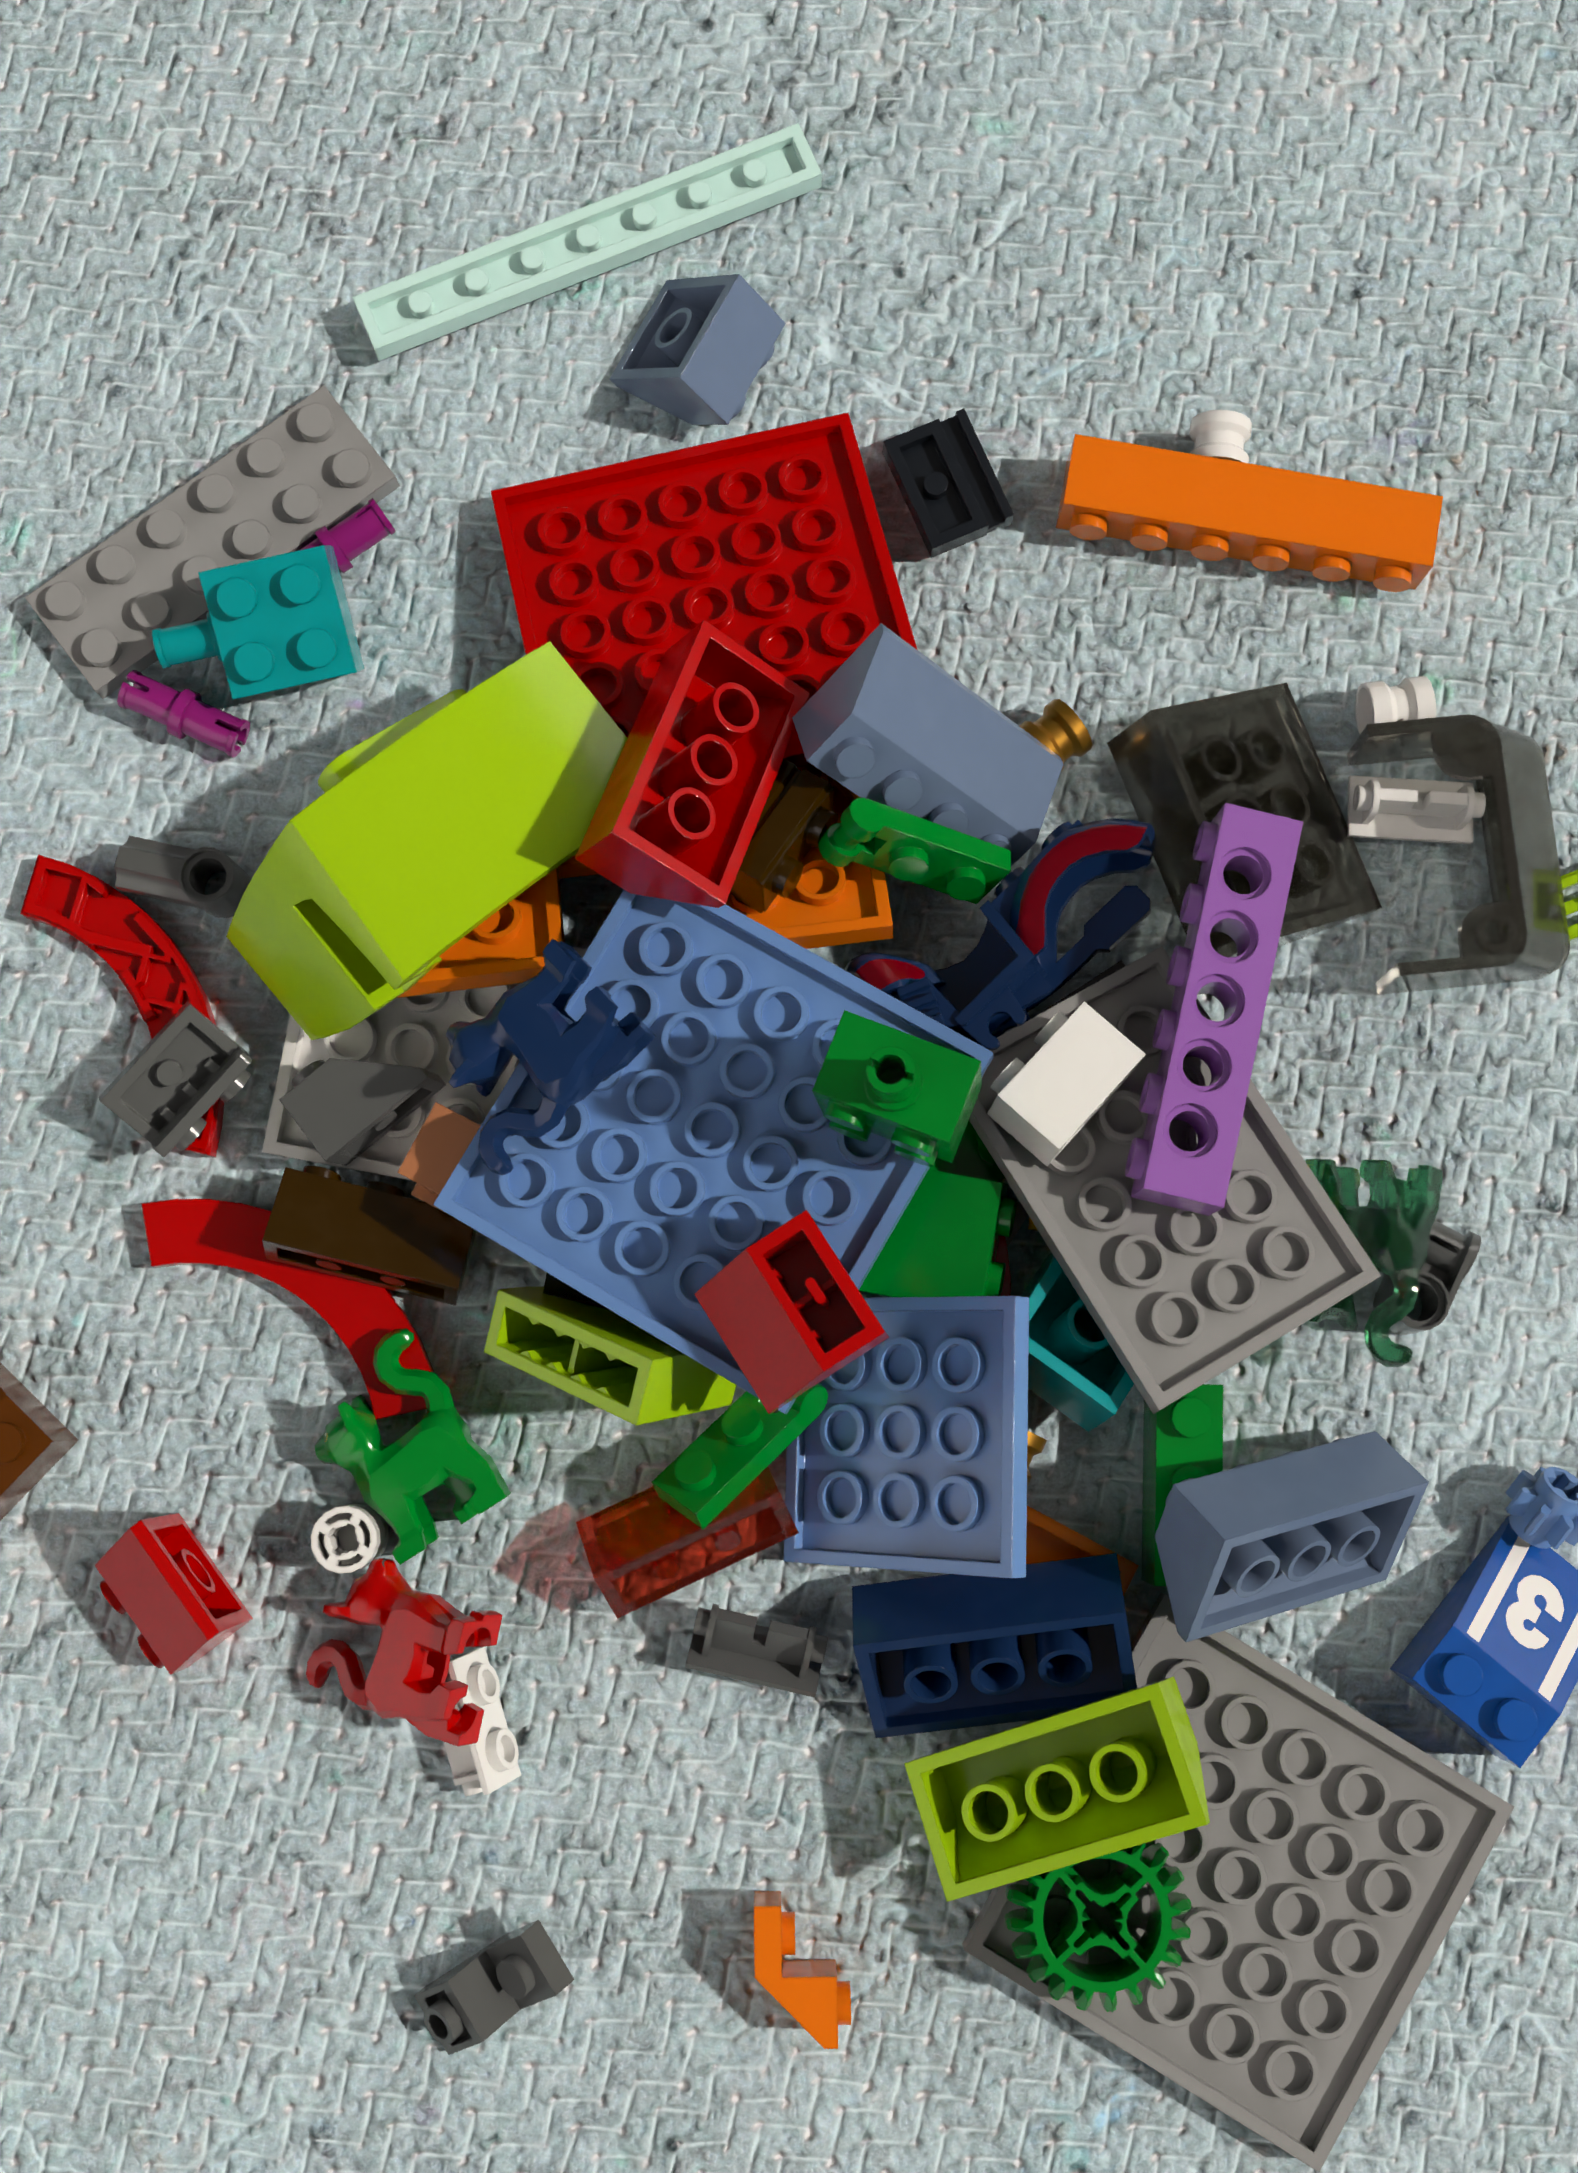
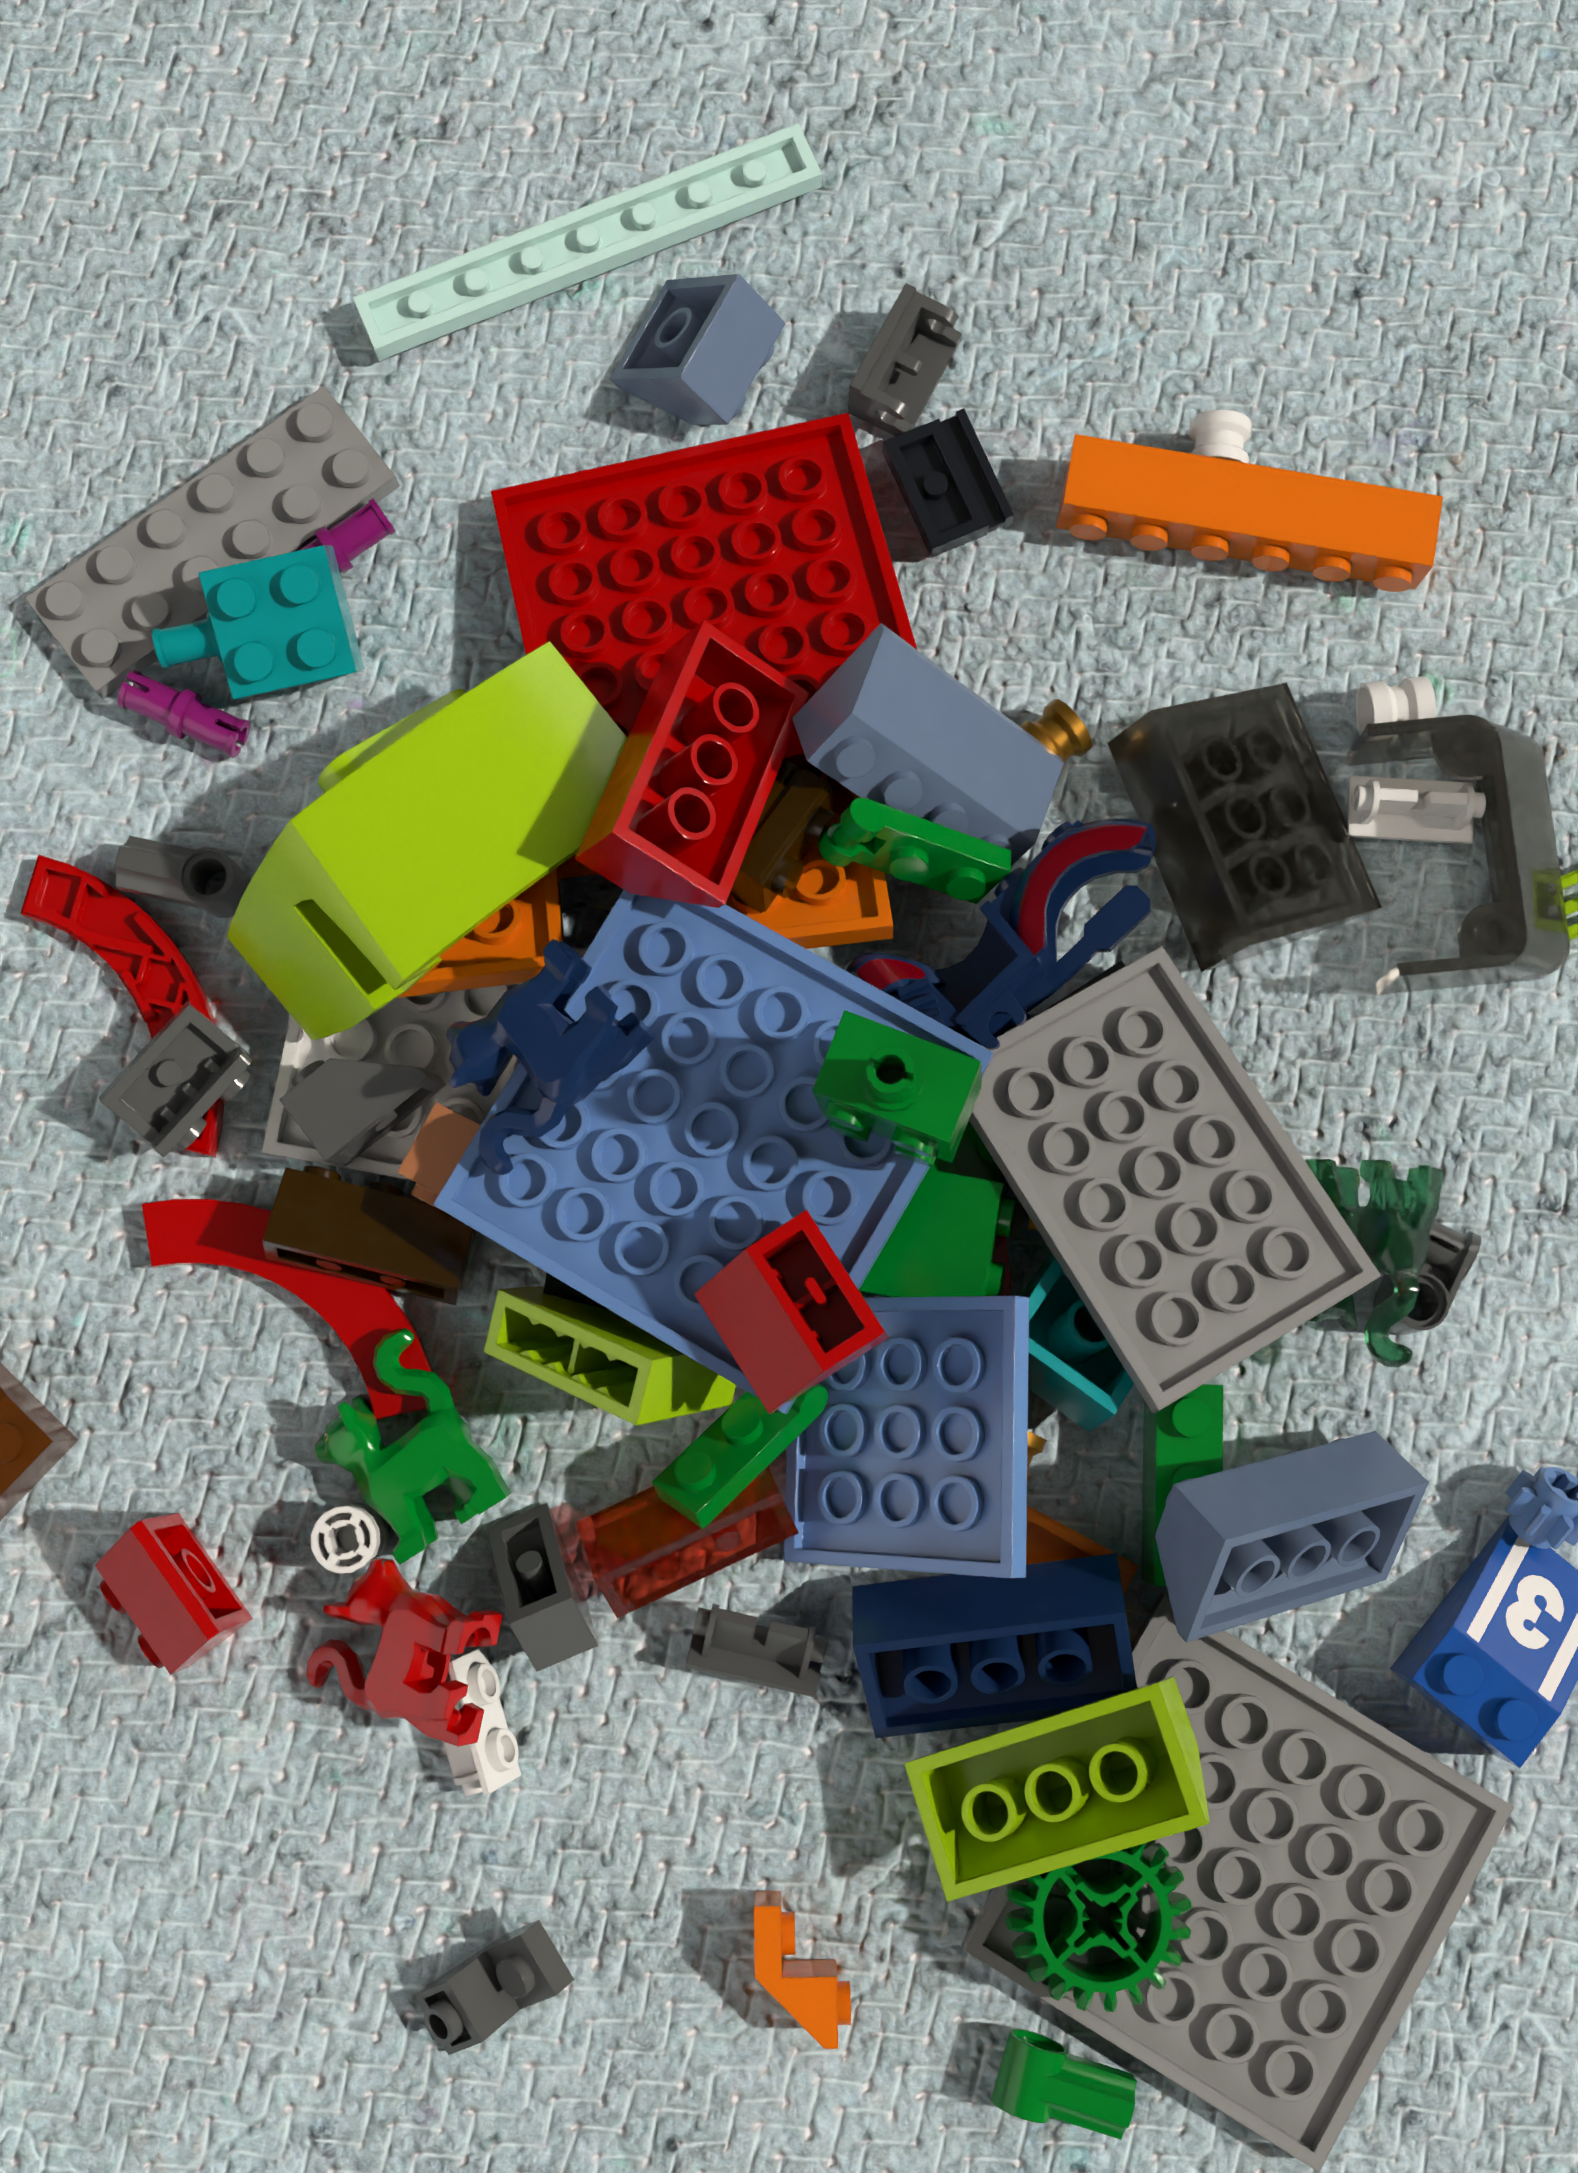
(541, 1588): none -> dark grey slope
(904, 363): none -> dark grey hinge
(1046, 2081): none -> green piece
(1064, 1082): white brick -> none
(1264, 852): medium lavender brick -> none

